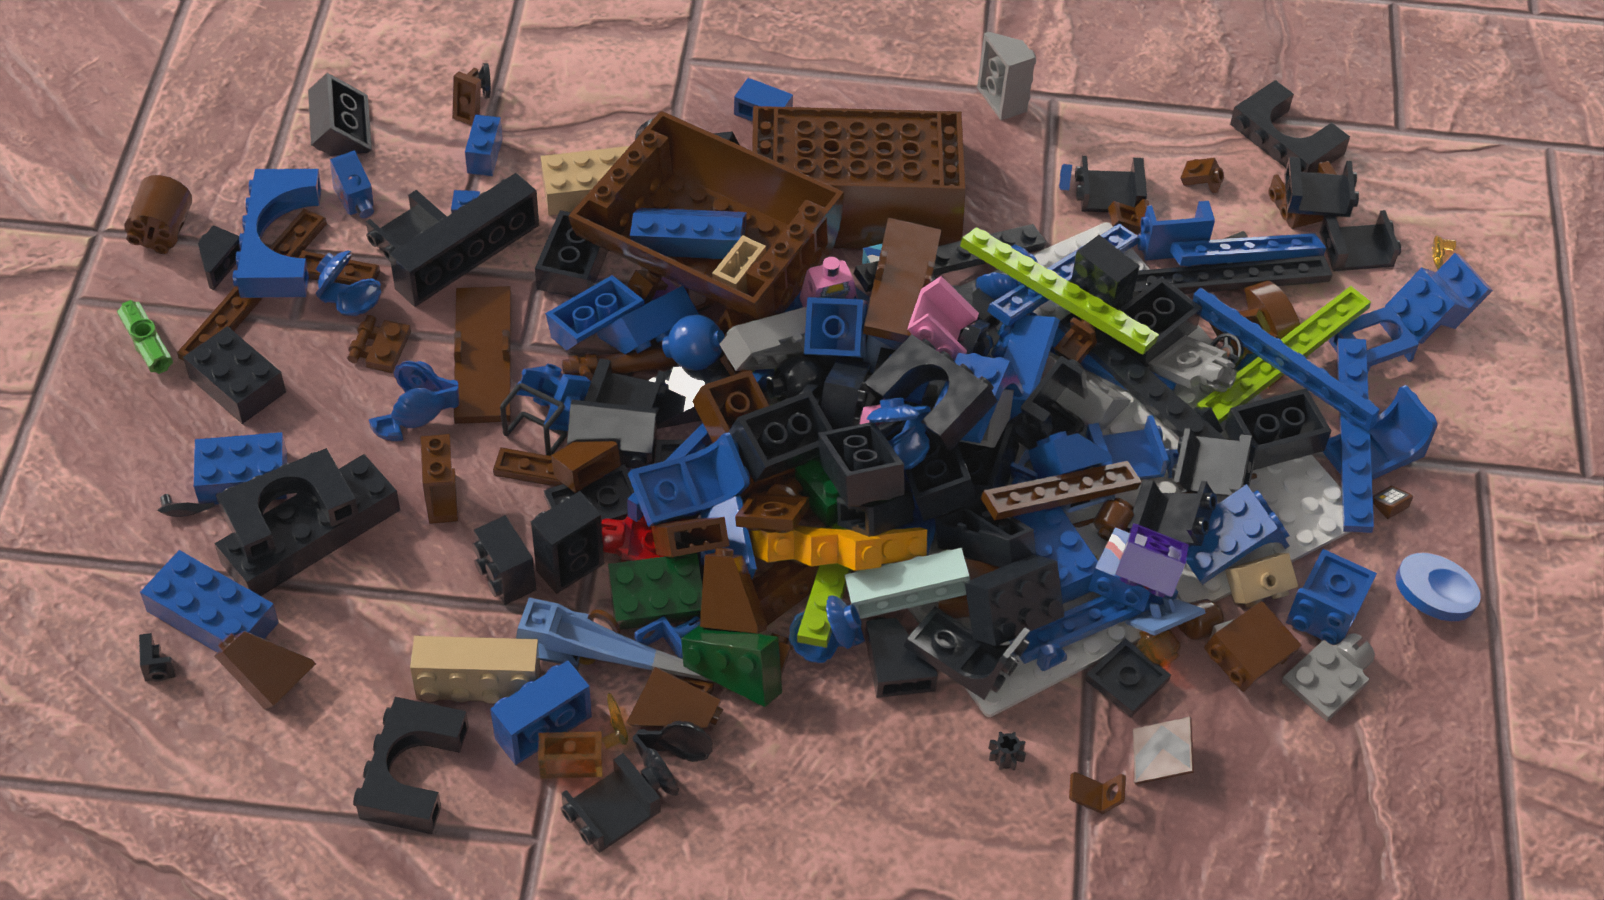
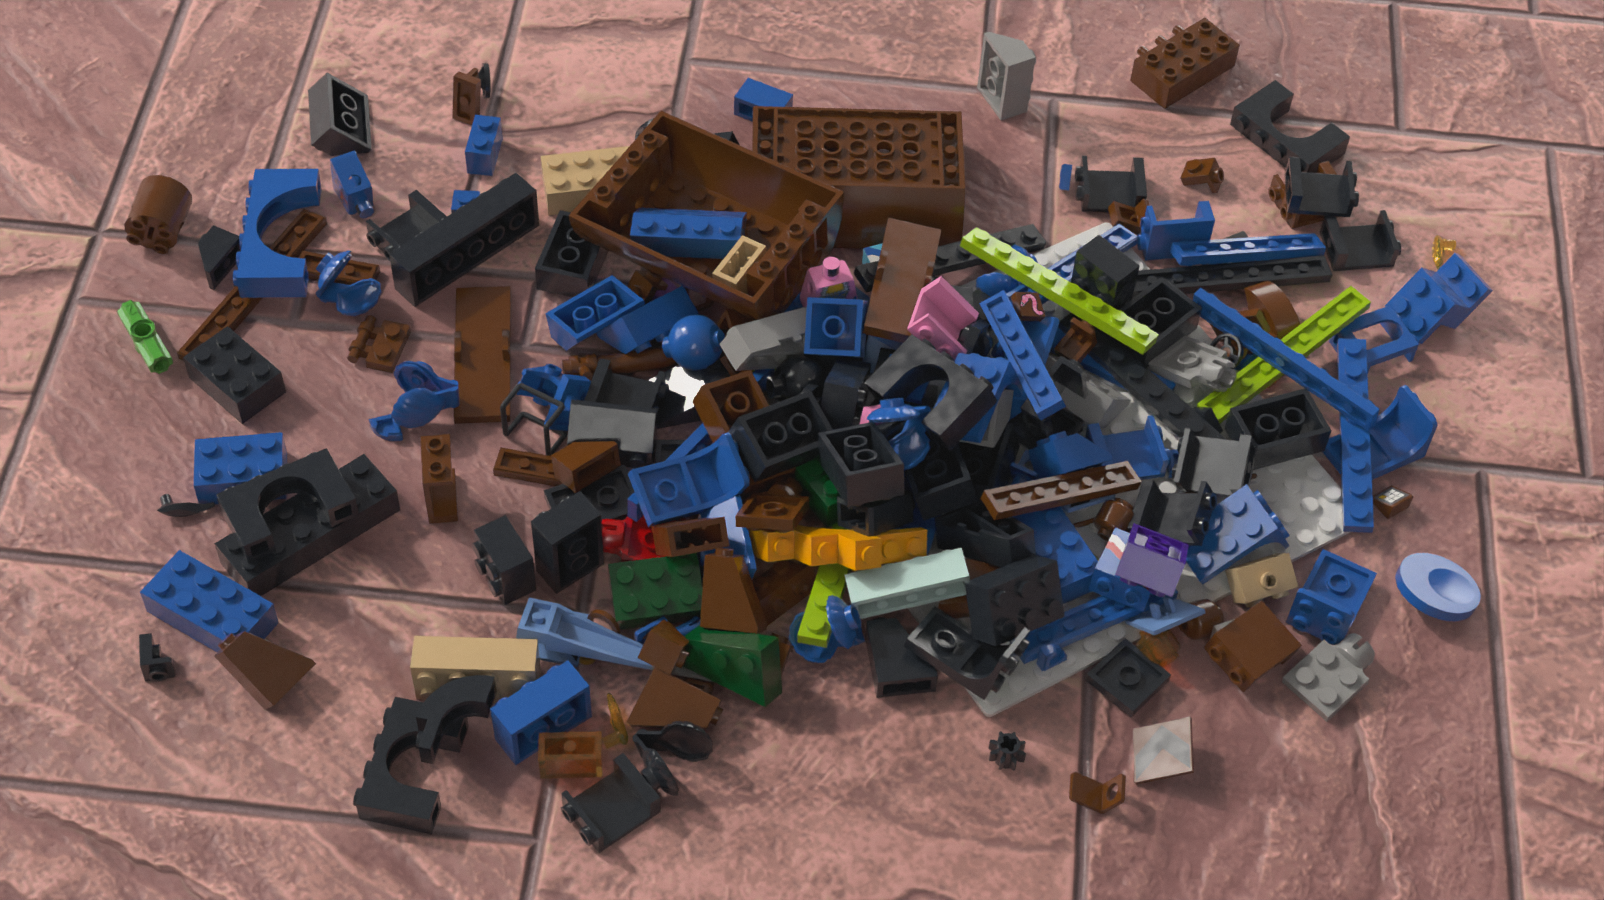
(449, 703): none -> black arch
(665, 648): none -> reddish brown slope
(1022, 355): none -> blue plate
(1028, 306): none -> reddish brown tile
(1183, 62): none -> reddish brown piece

